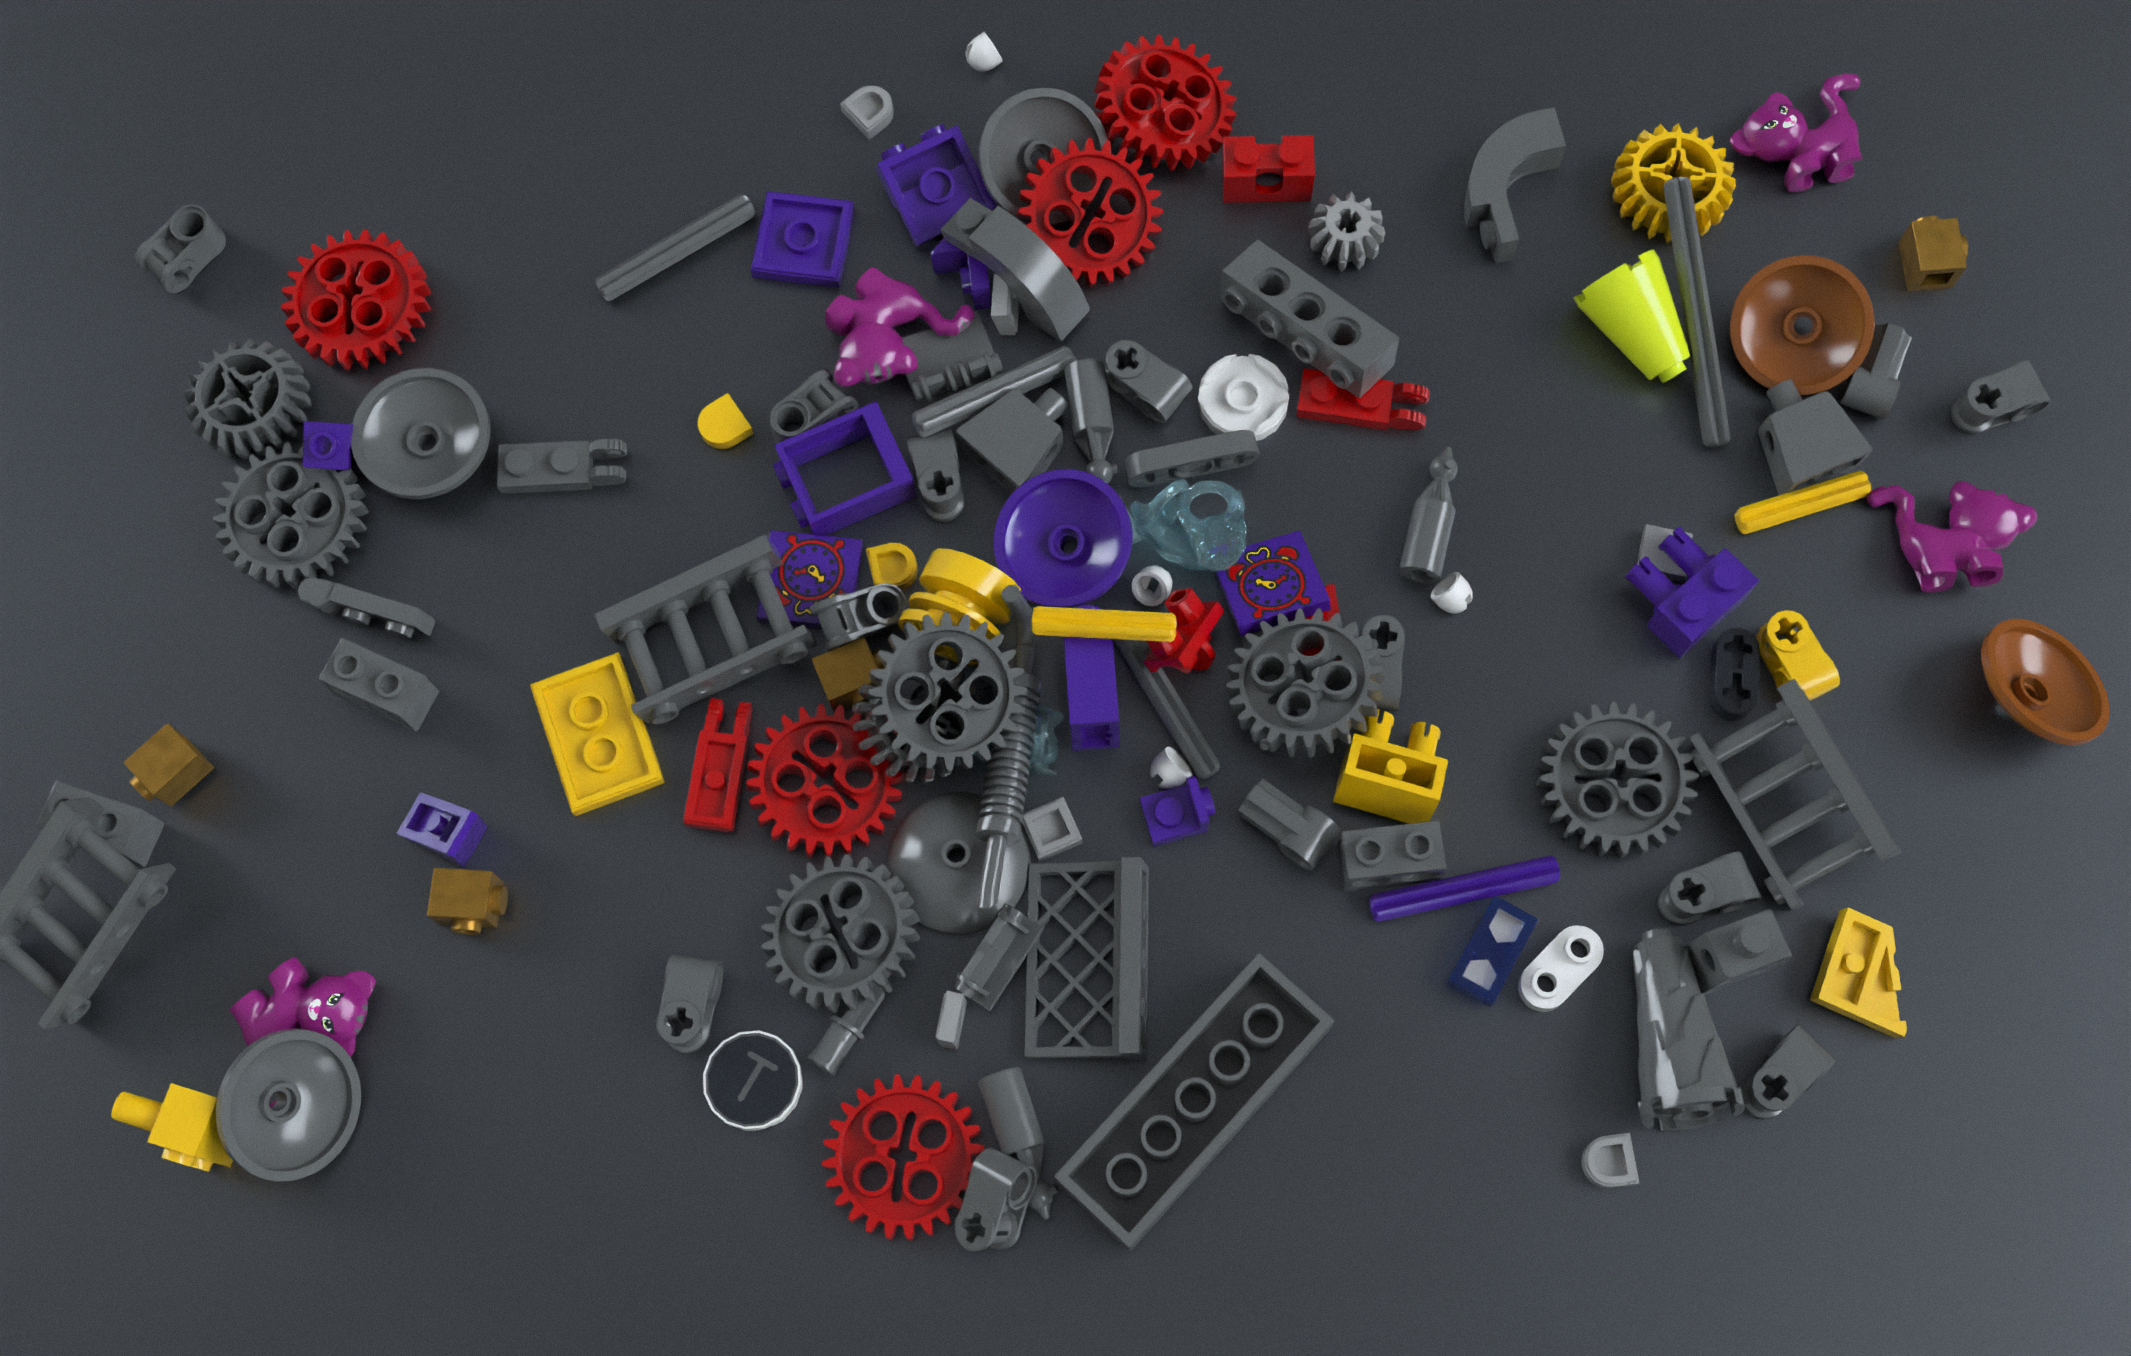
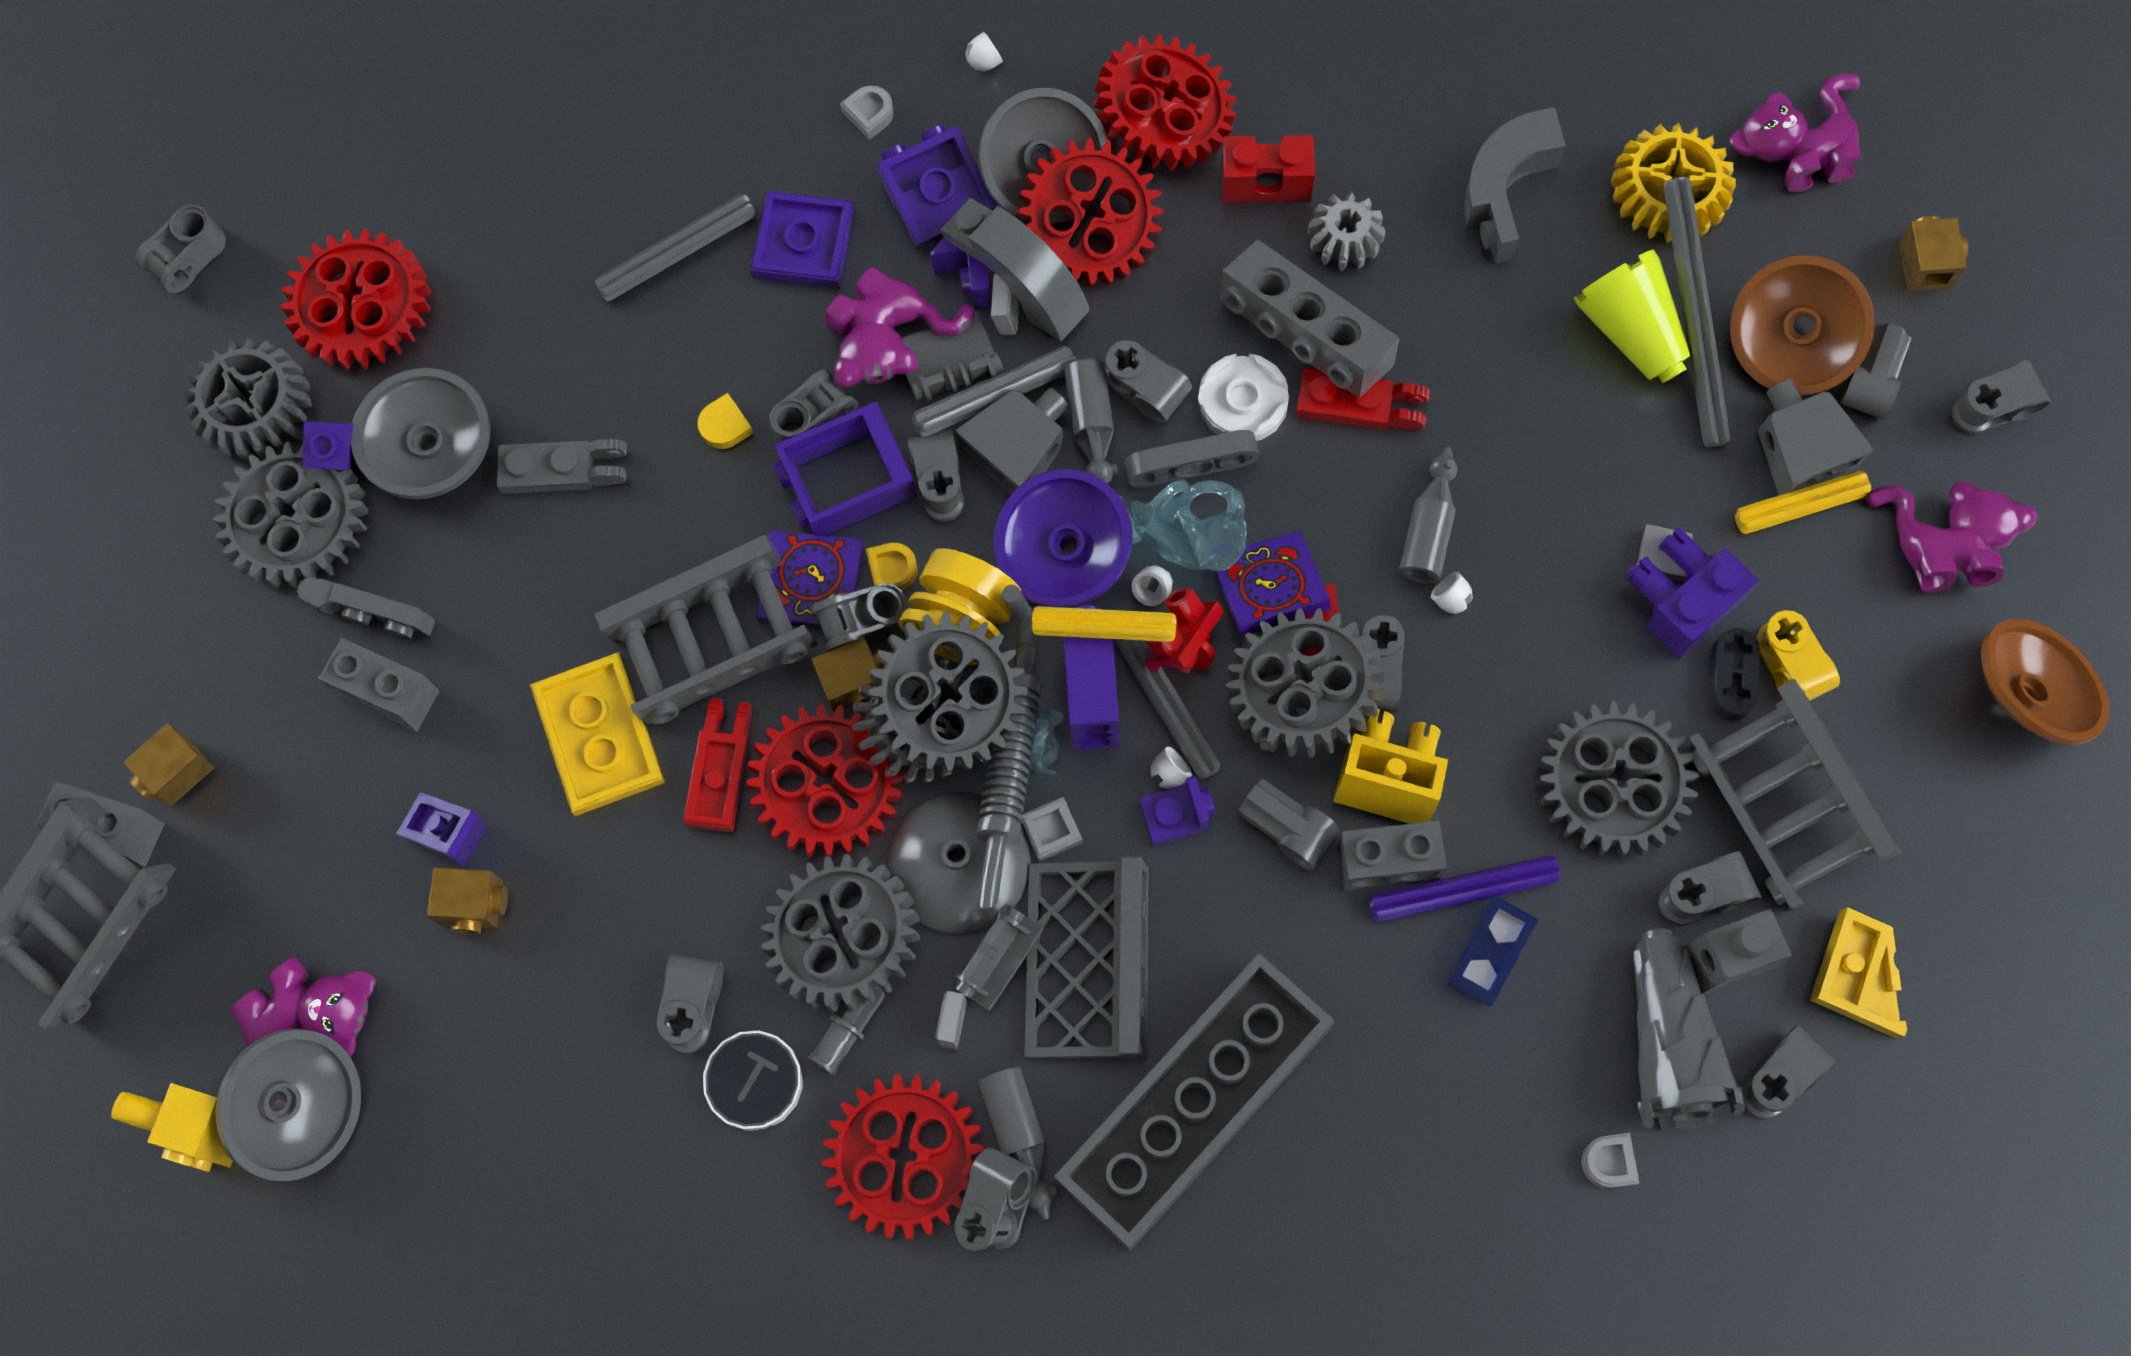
(1561, 967): white plate -> none

